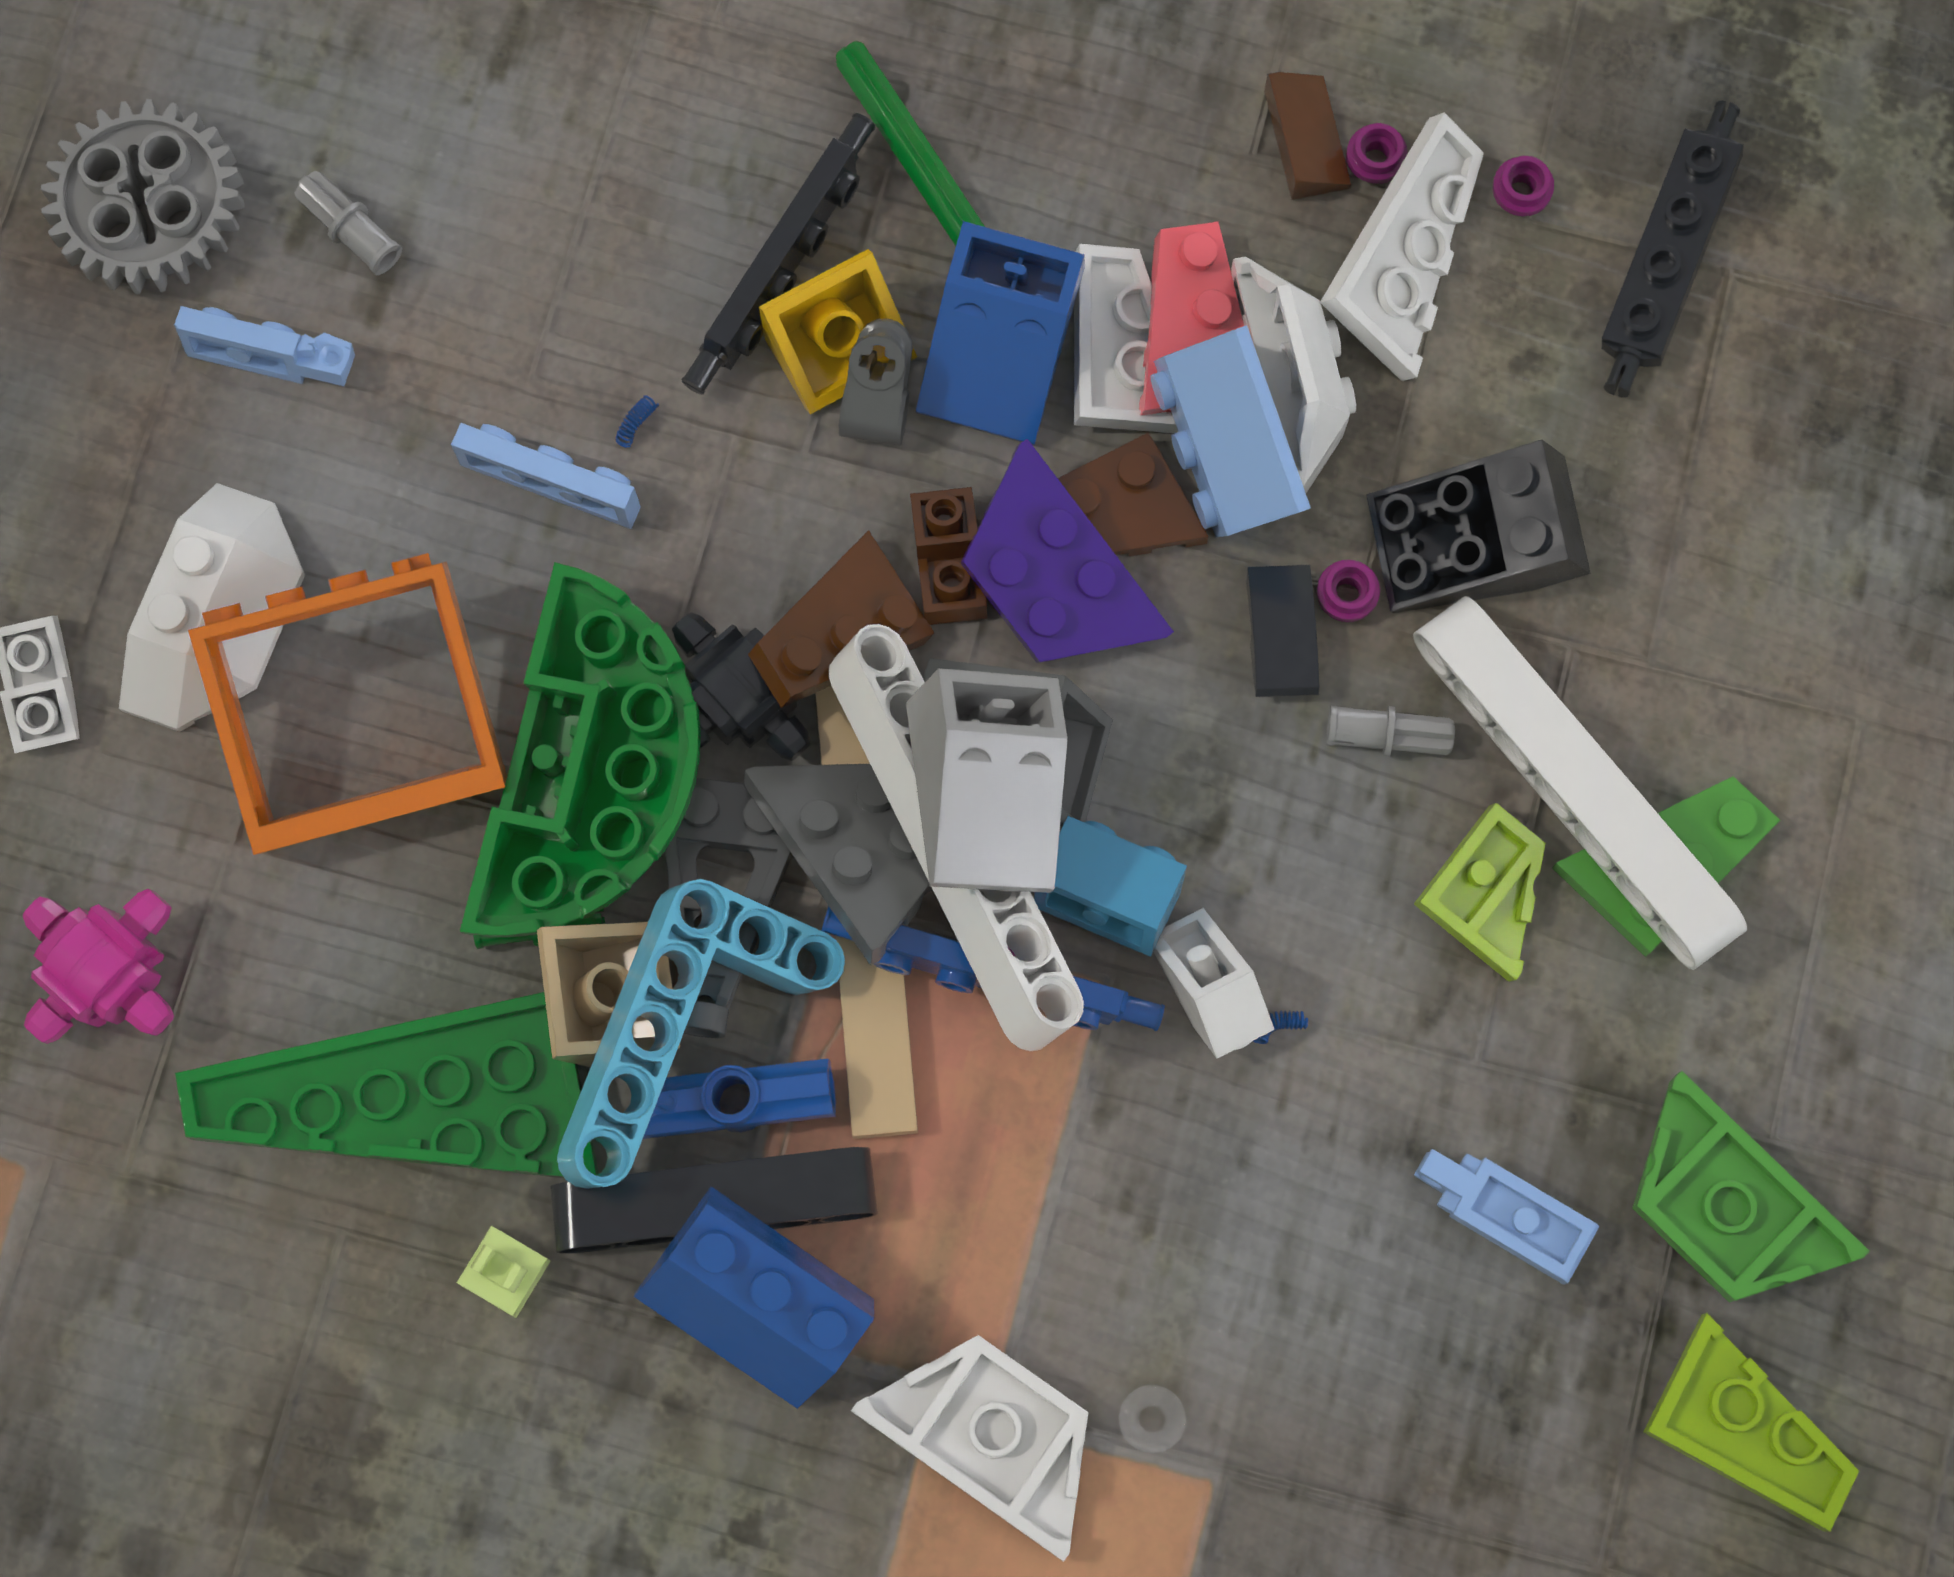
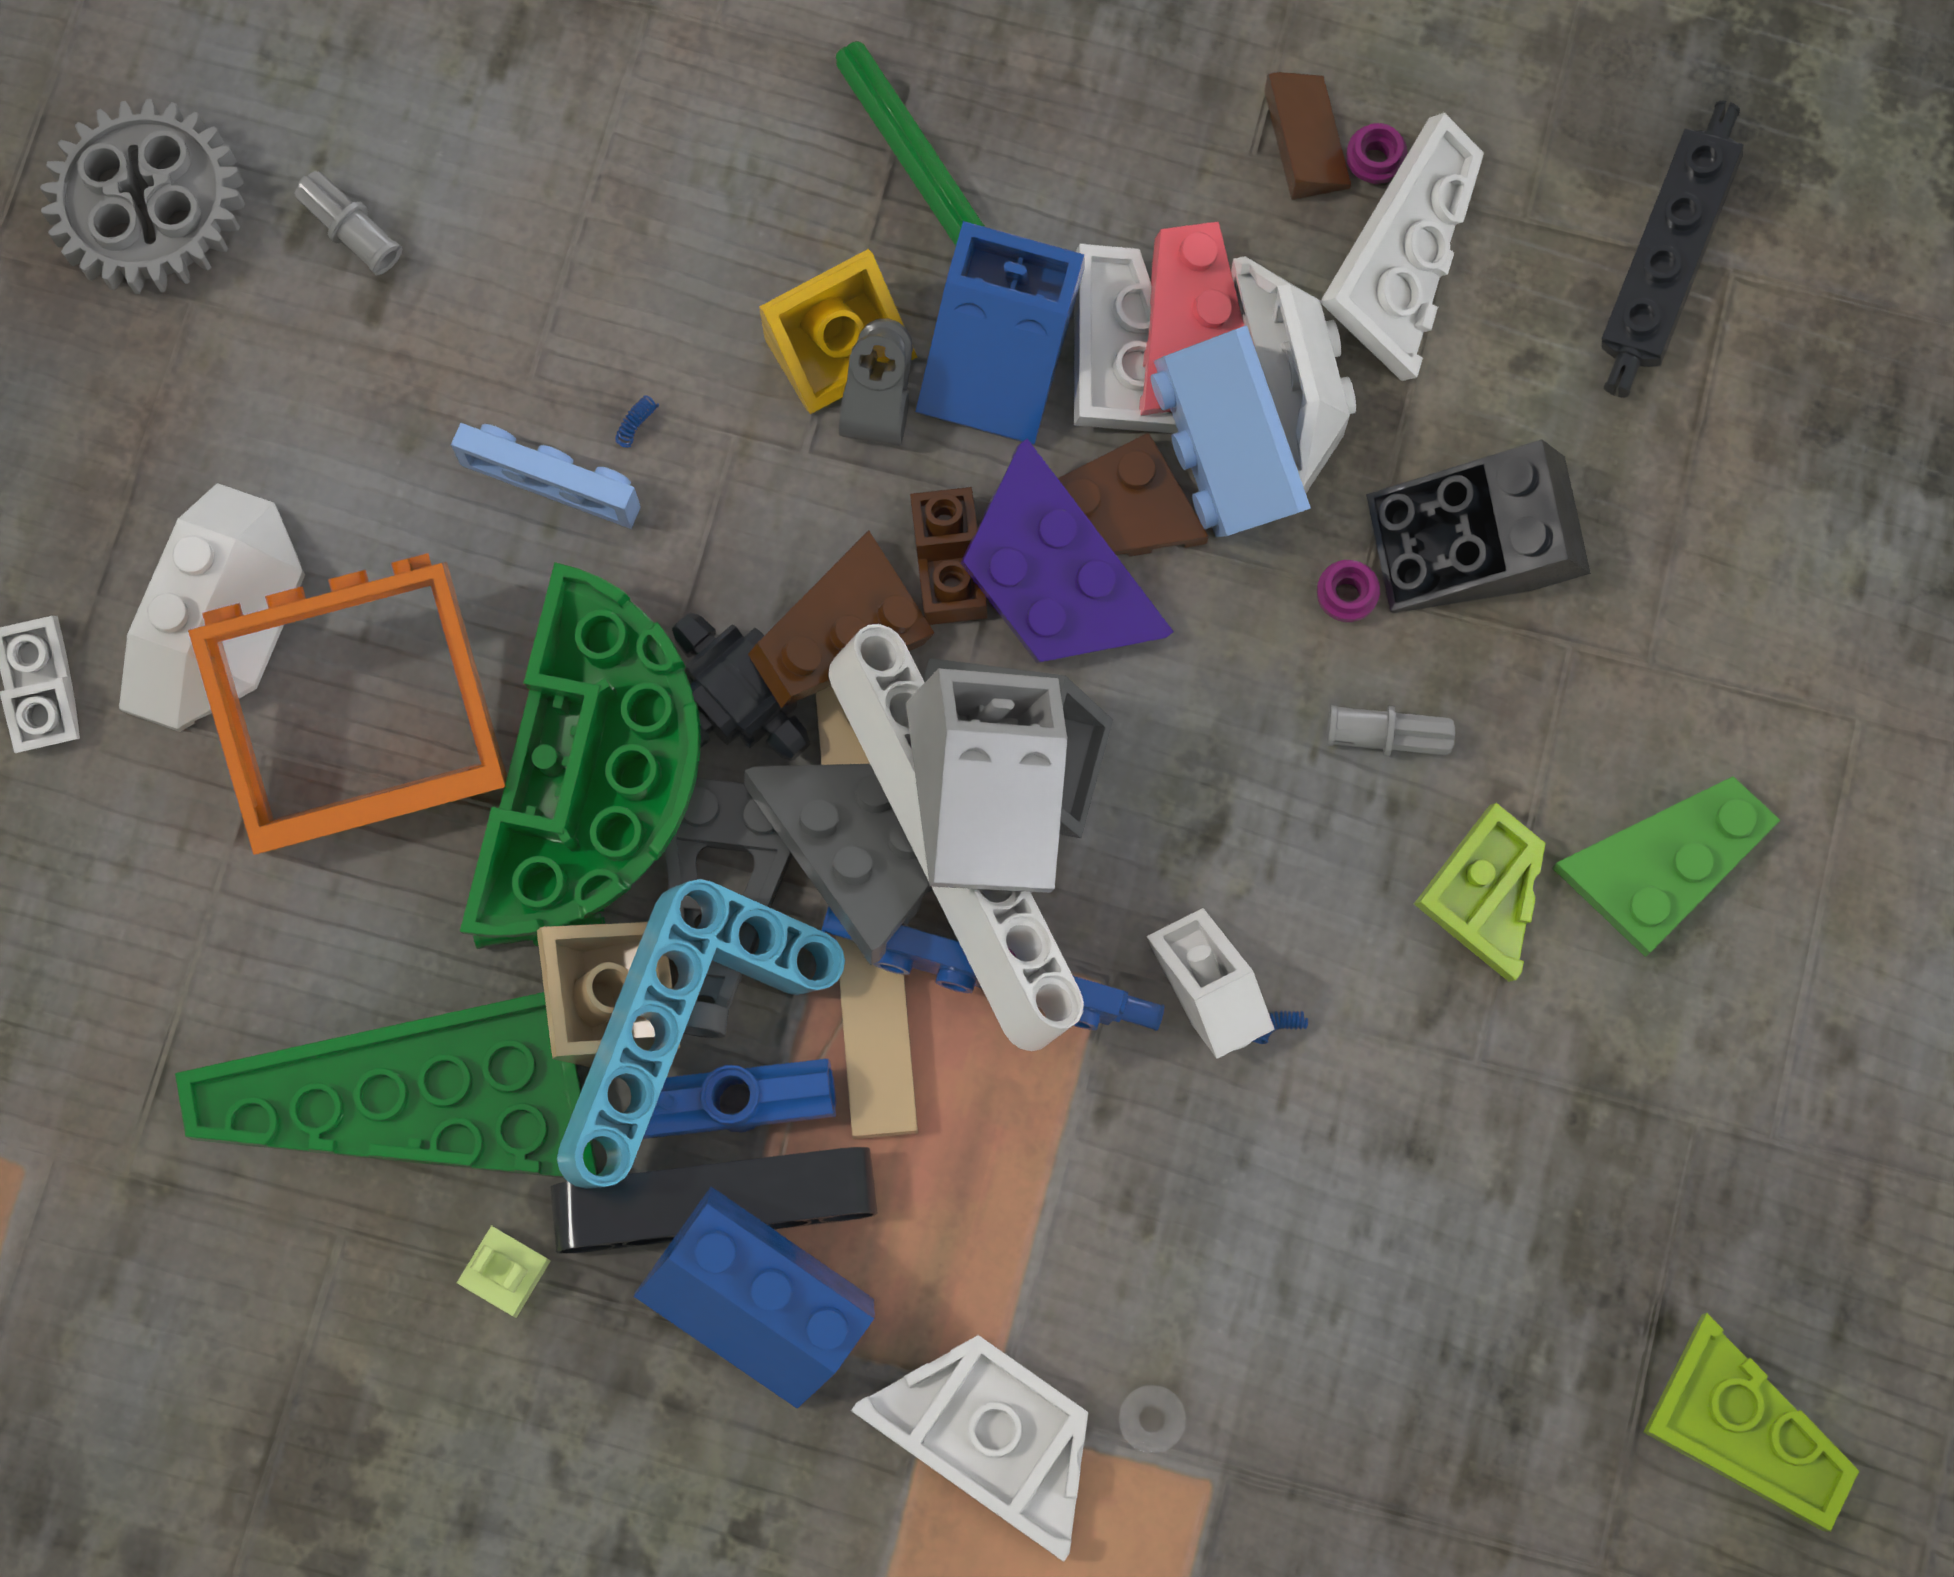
(97, 966): dark pink piece -> none
(263, 348): light blue hinge -> none
(772, 271): black plate -> none
(1113, 885): dark azure brick -> none
(1283, 631): black slope -> none
(1510, 1213): light blue hinge -> none
(1525, 170): magenta plate -> none
(1580, 783): white beam -> none
(1732, 1203): bright green wing -> none

